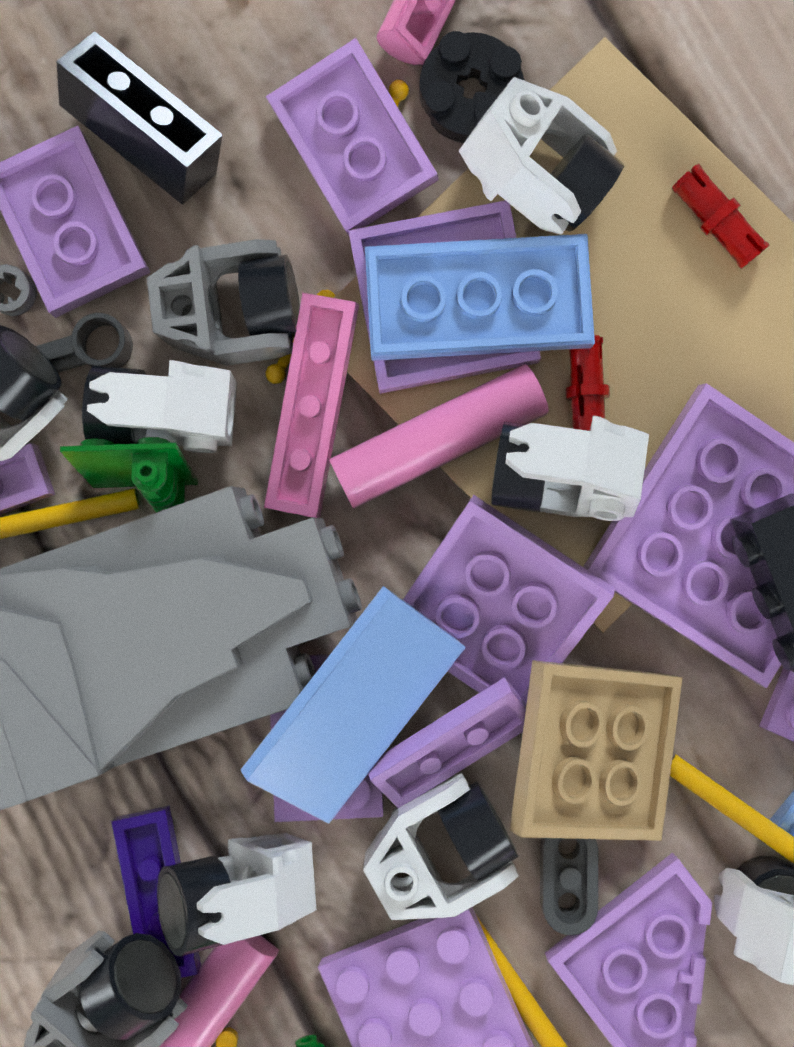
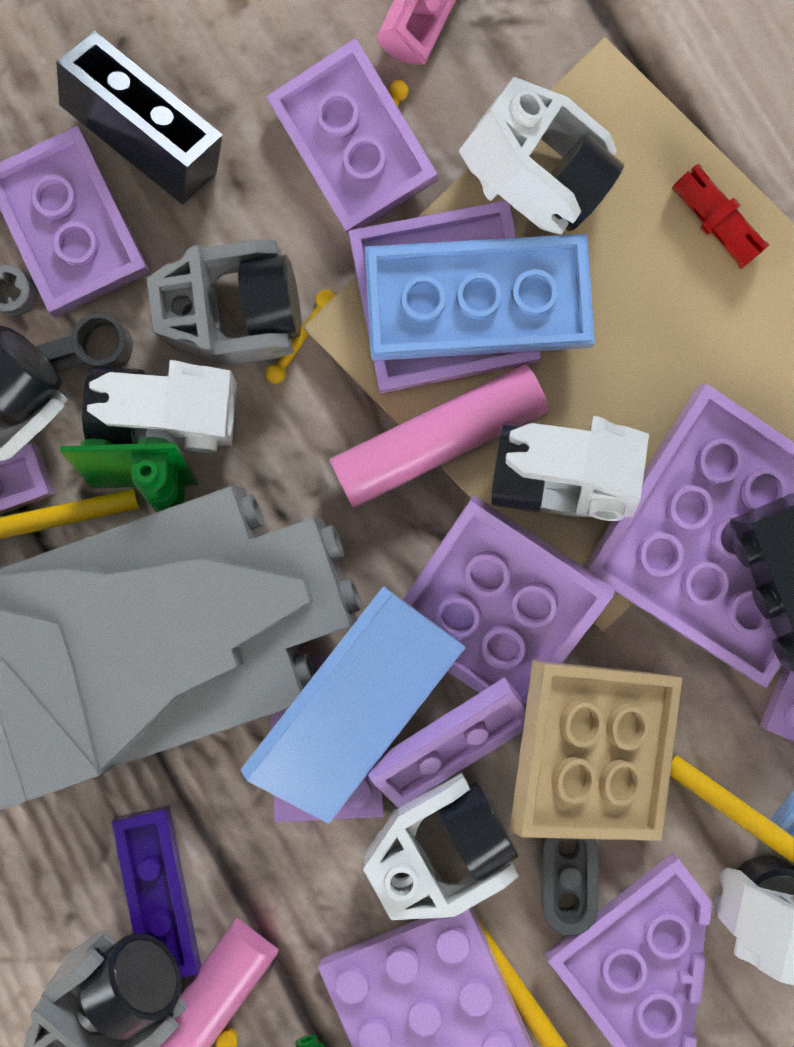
(236, 896): white piece -> none
(311, 405): bright pink plate -> none
(457, 59): black plate -> none
(587, 385): red pin -> none

